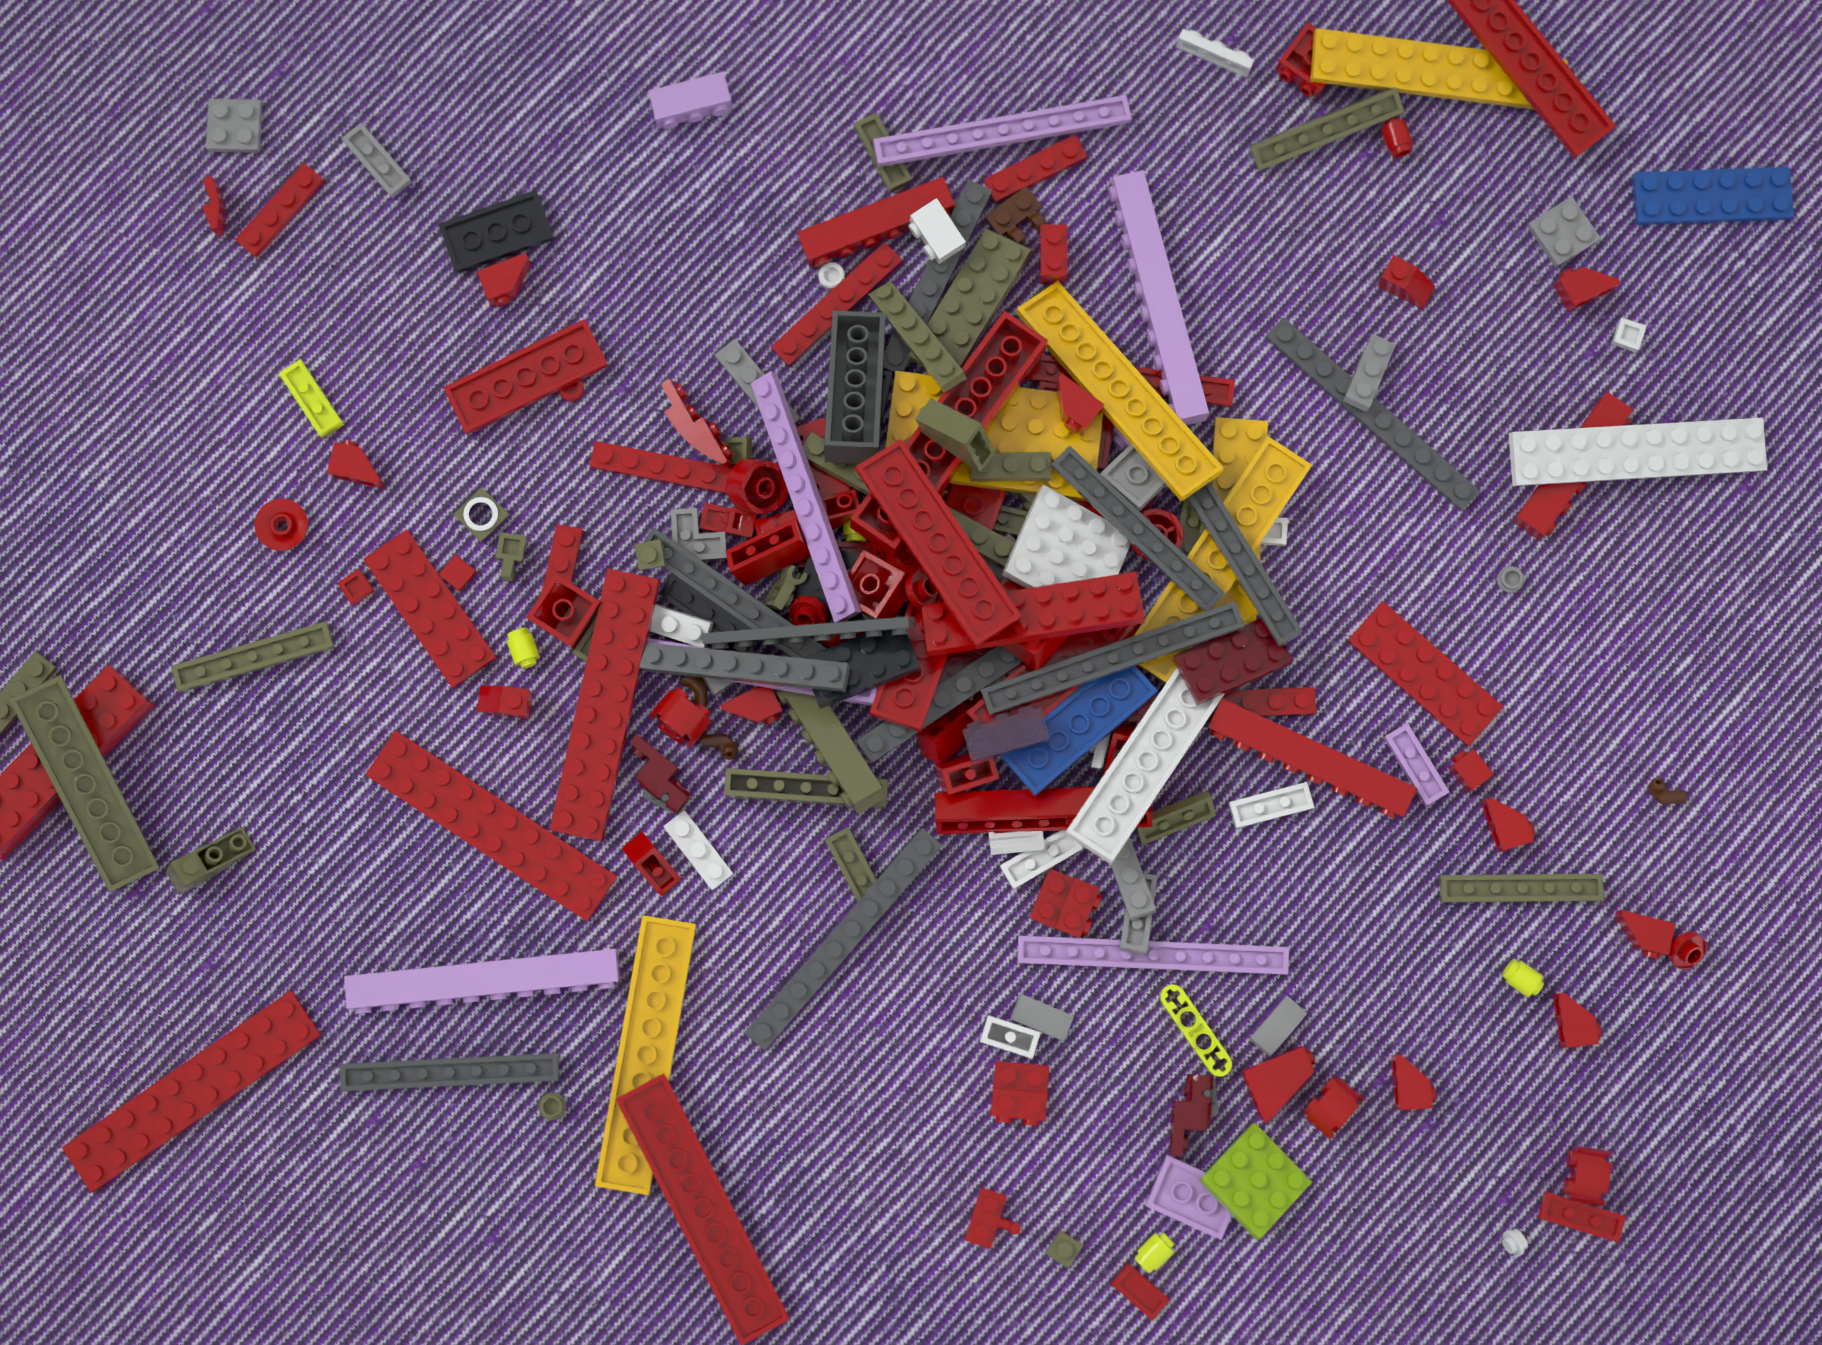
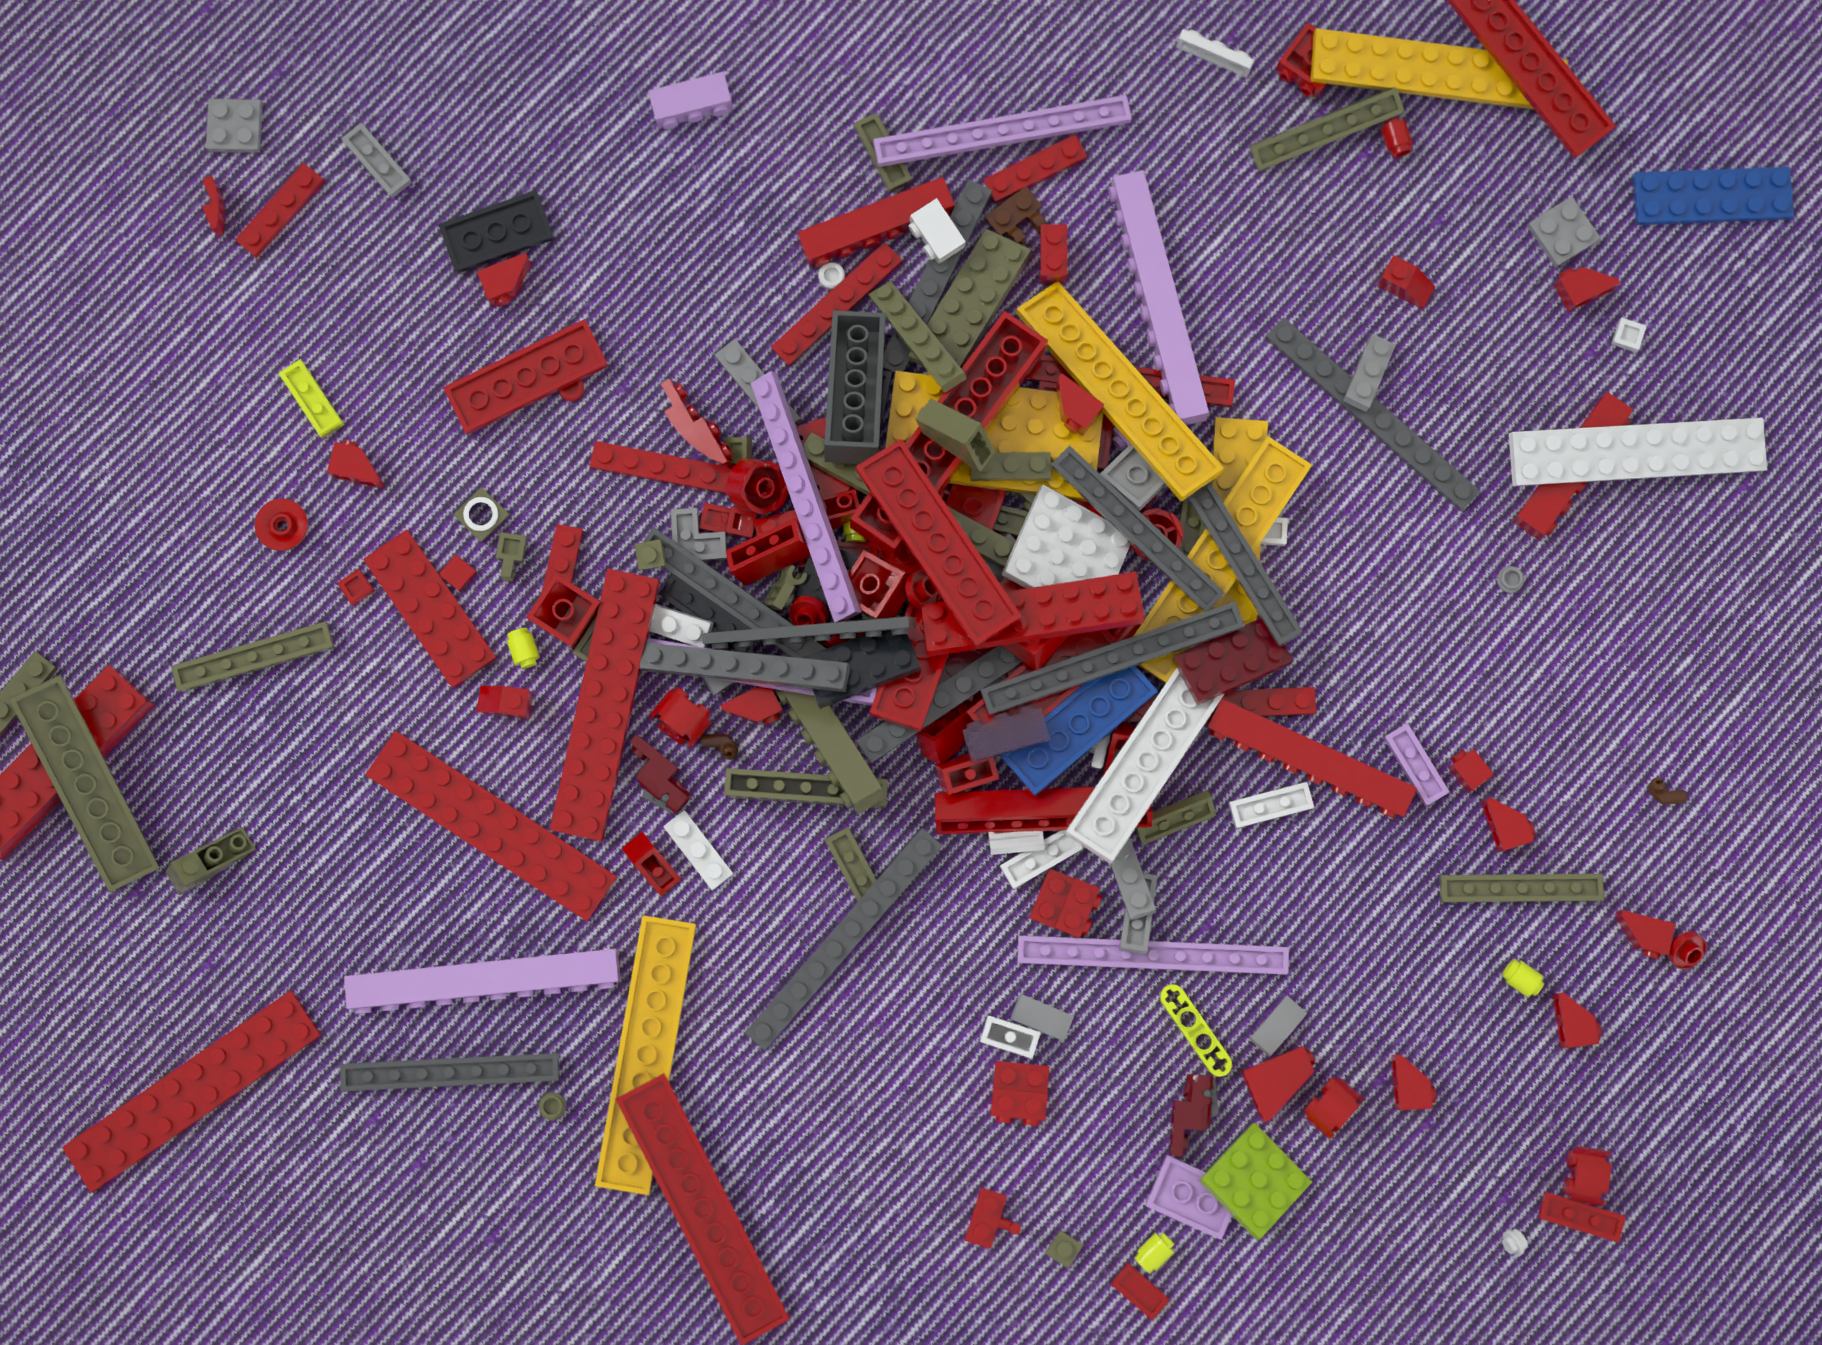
(698, 686): reddish brown arm -> none
(1425, 674): red plate -> none

